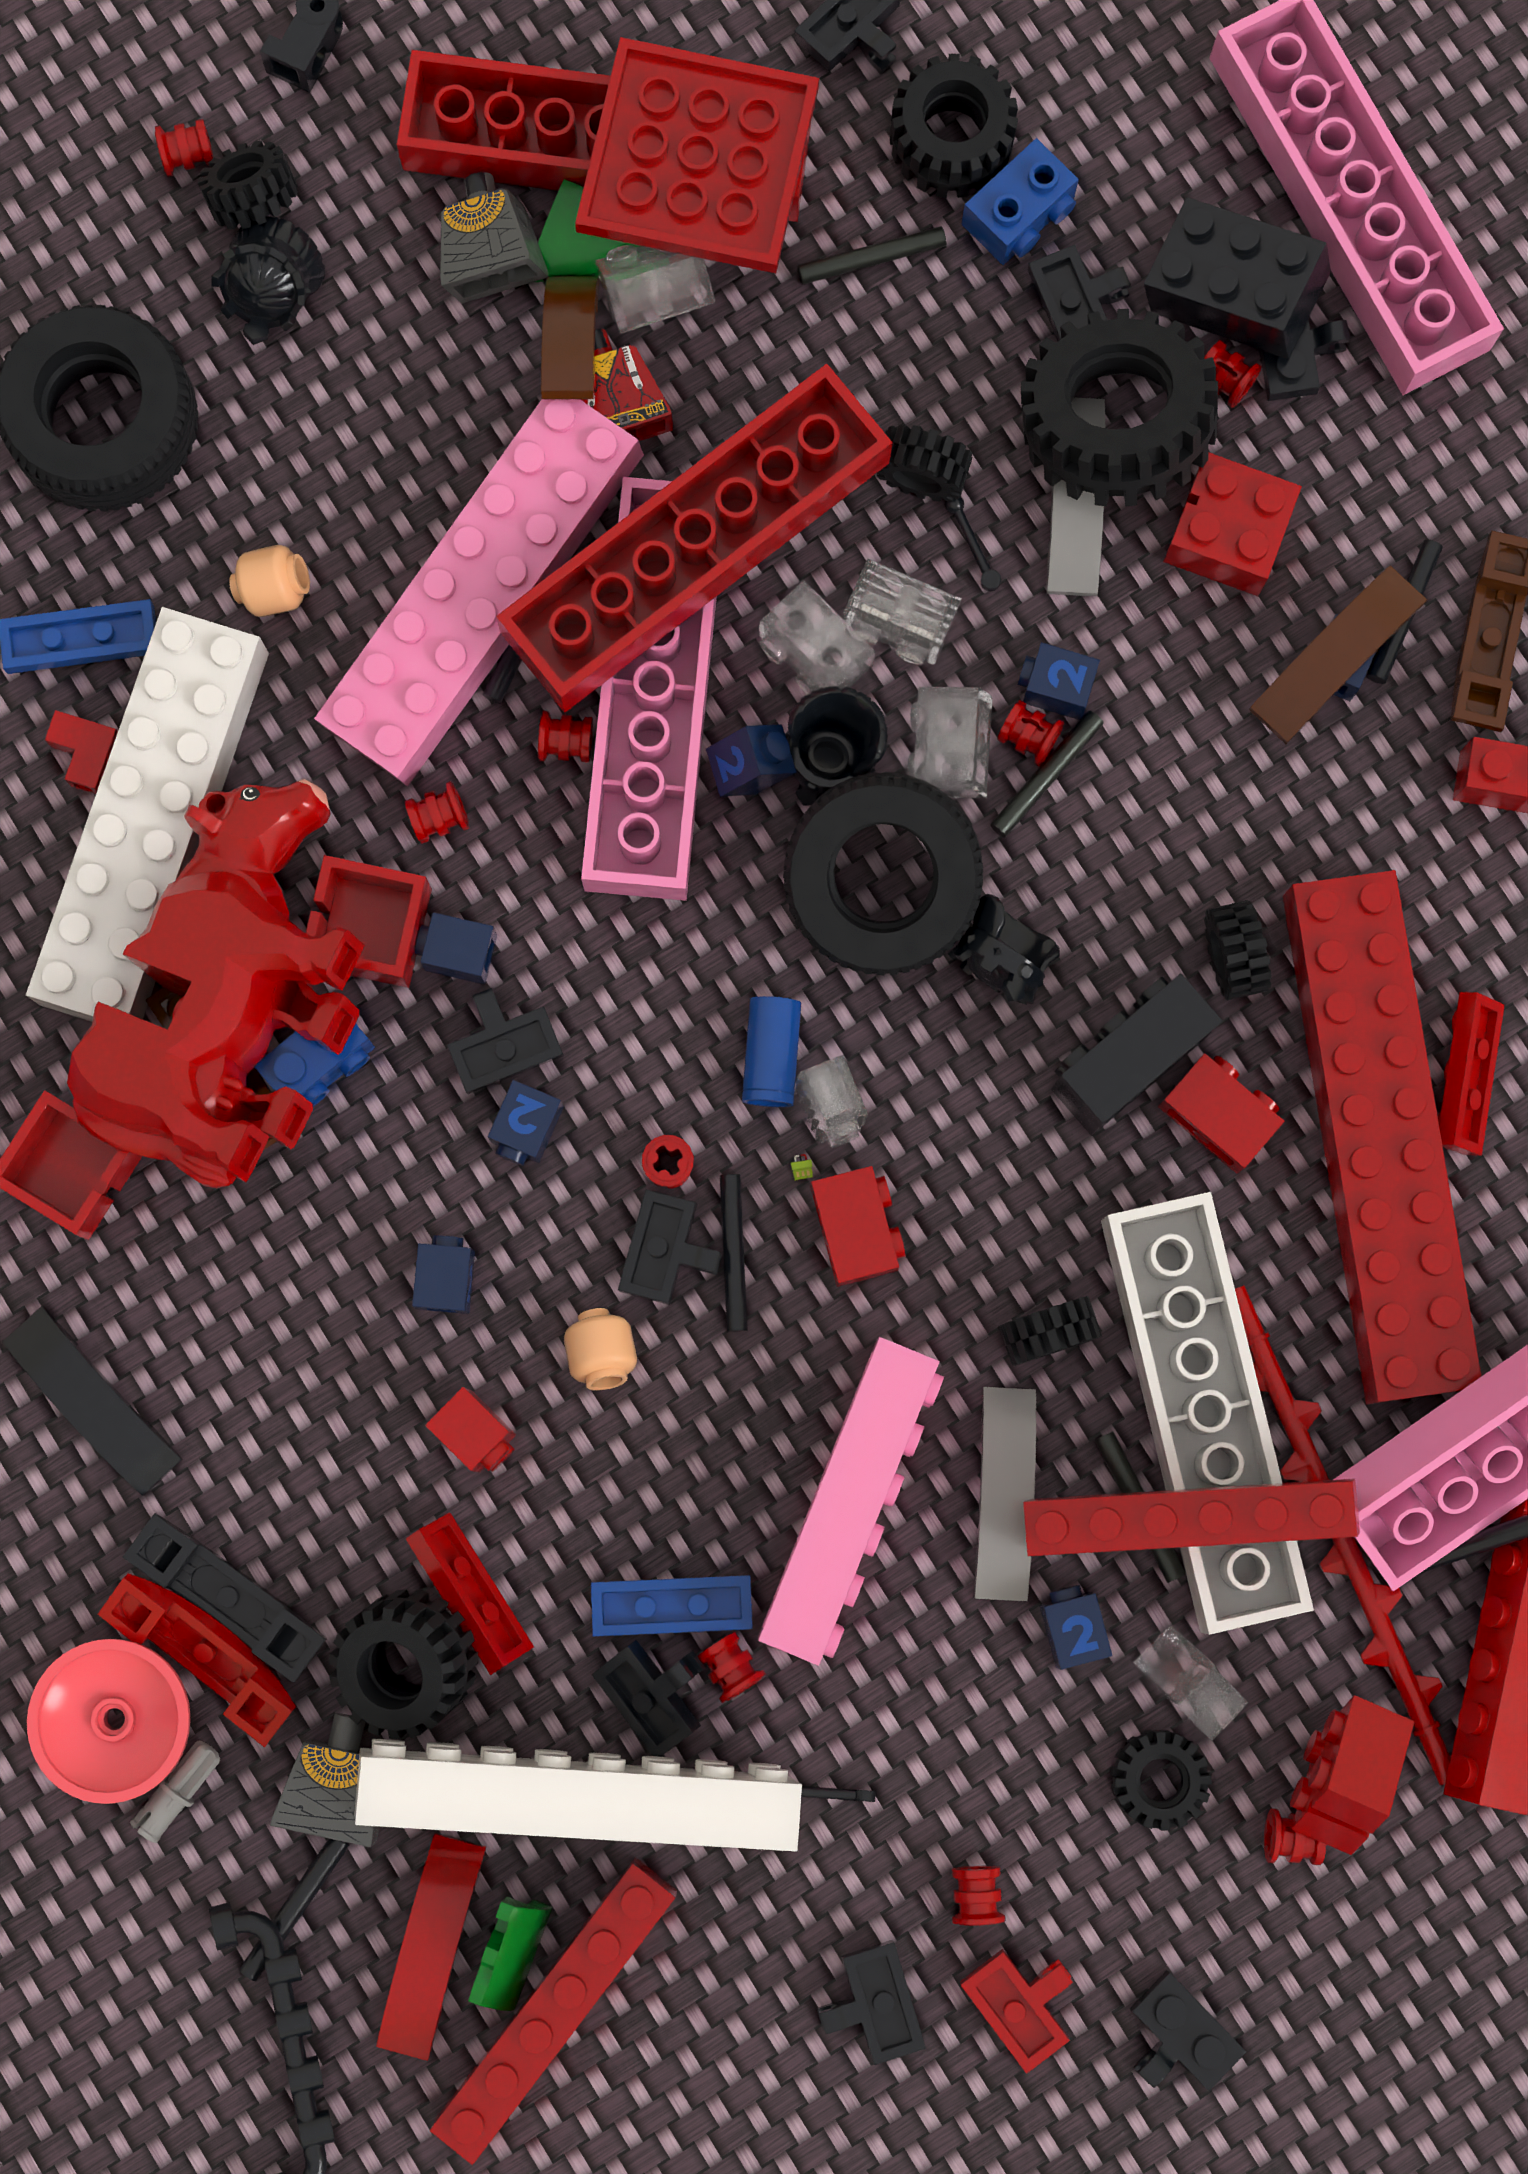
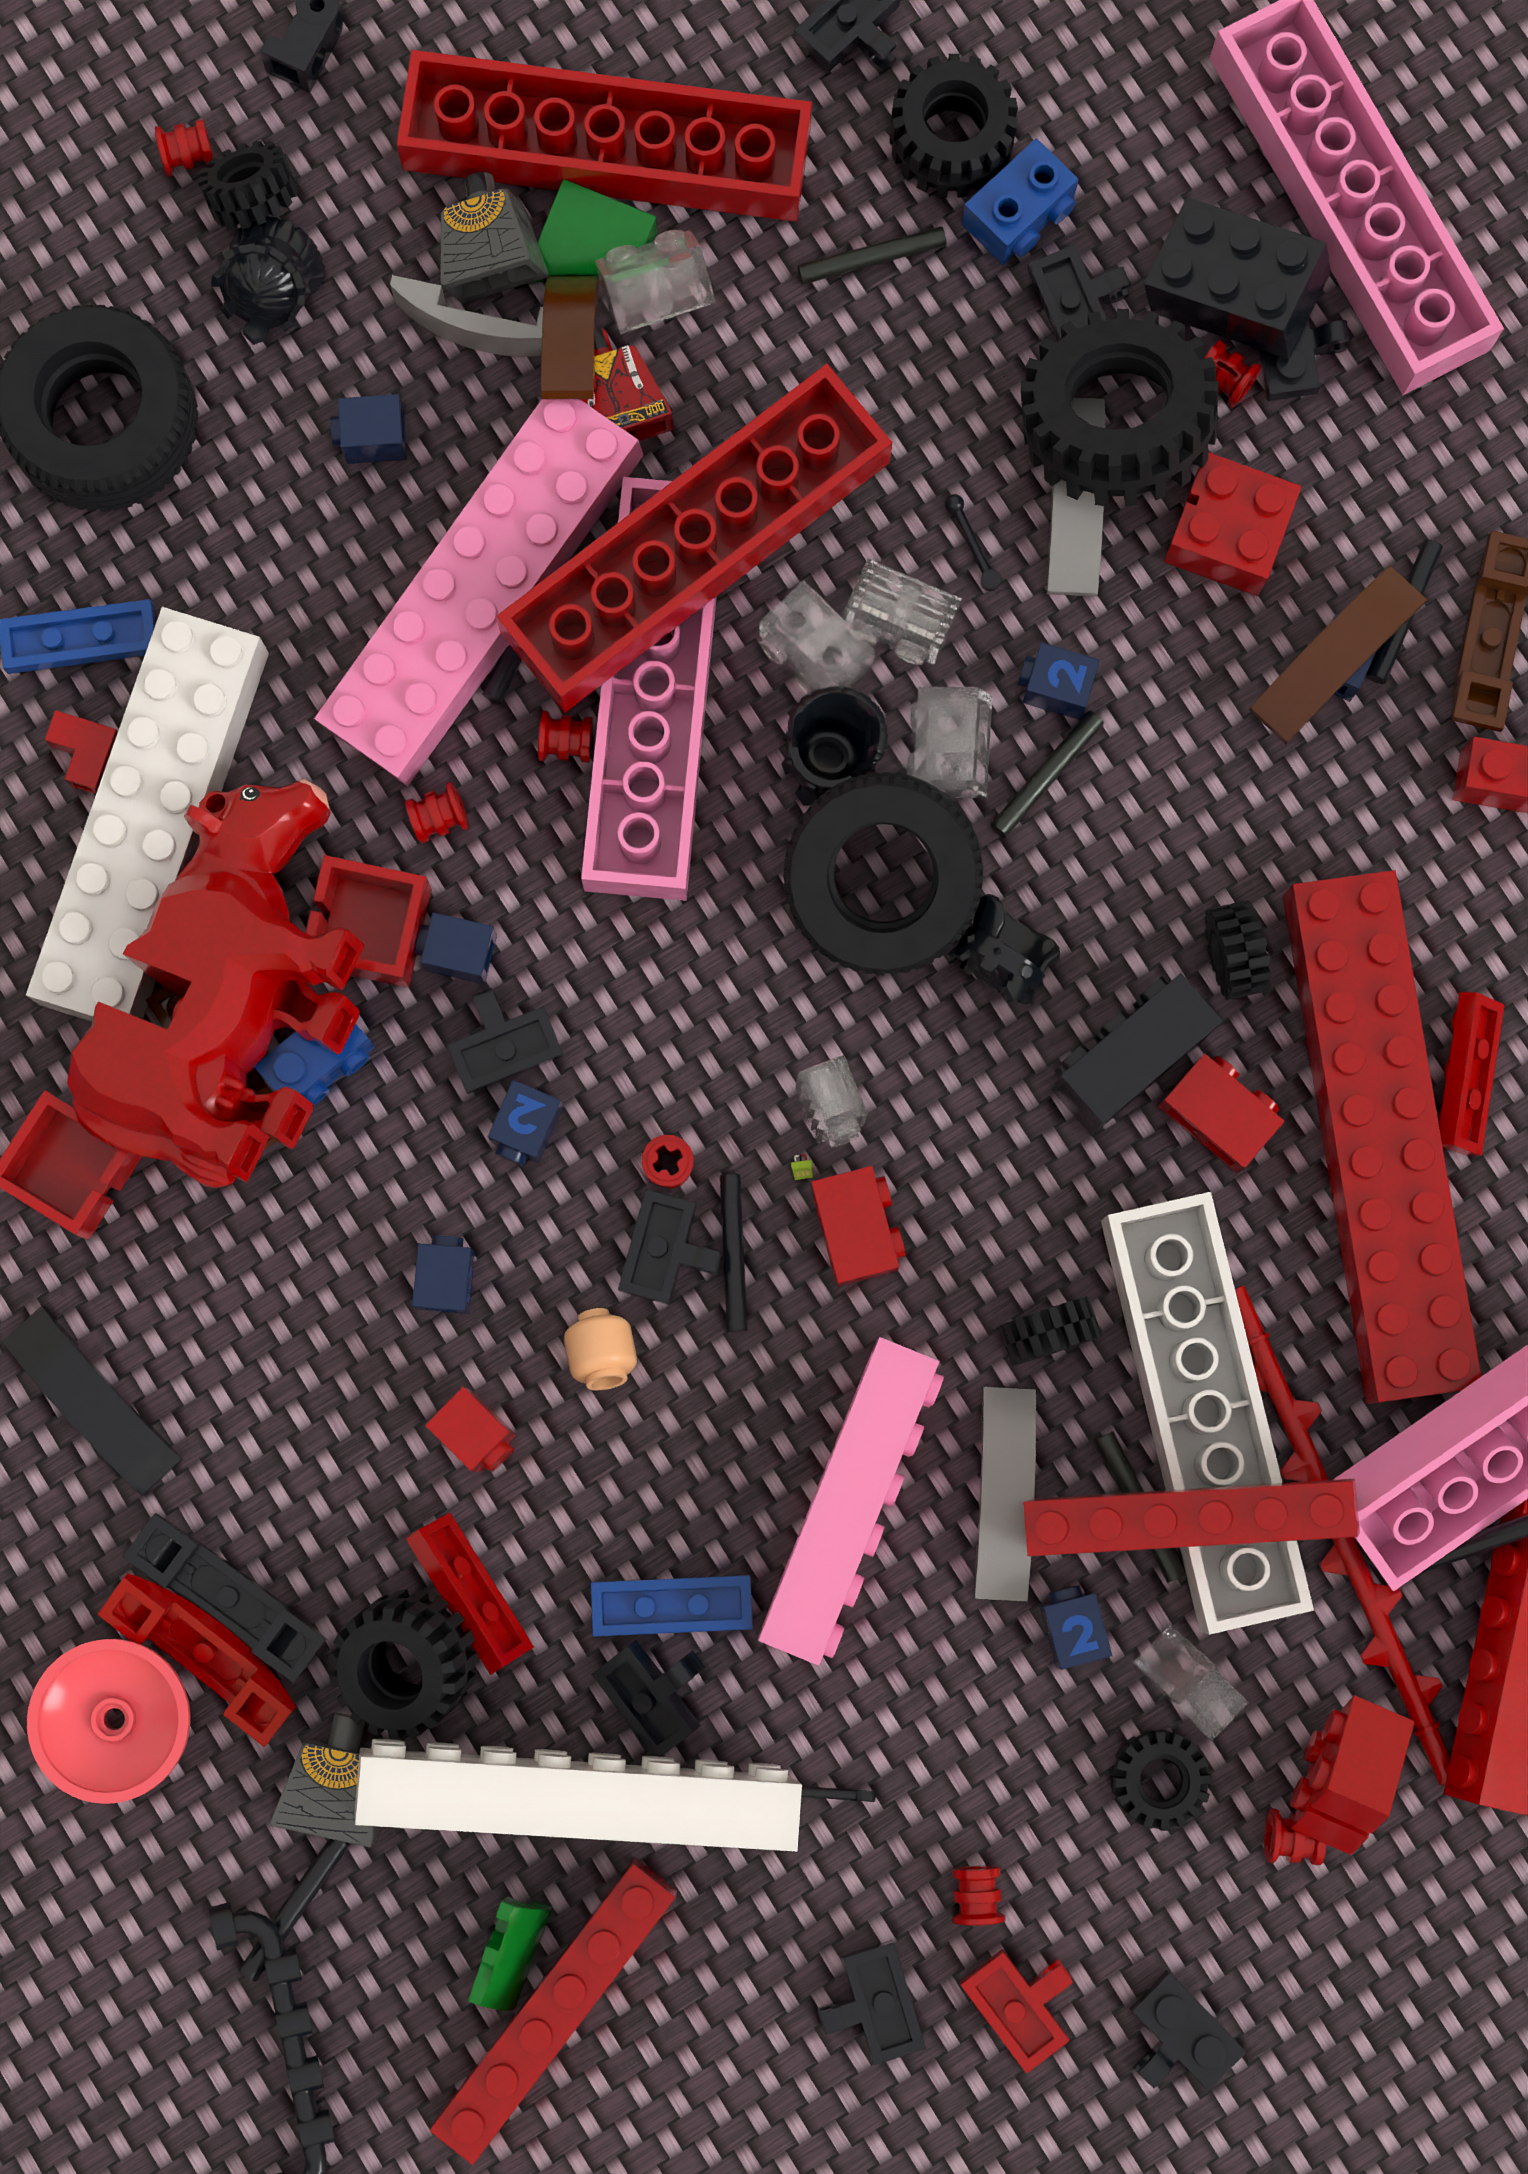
(176, 1791): light grey axle -> none
(270, 580): light nougat head -> none
(370, 429): none -> dark blue brick
(430, 1946): red slope -> none
(485, 333): none -> light grey slope
(697, 155): red plate -> none
(730, 1667): red bush -> none
(751, 760): dark blue brick -> none
(771, 1051): blue pin -> none
(926, 463): black tyre -> none
(1030, 732): red bush -> none

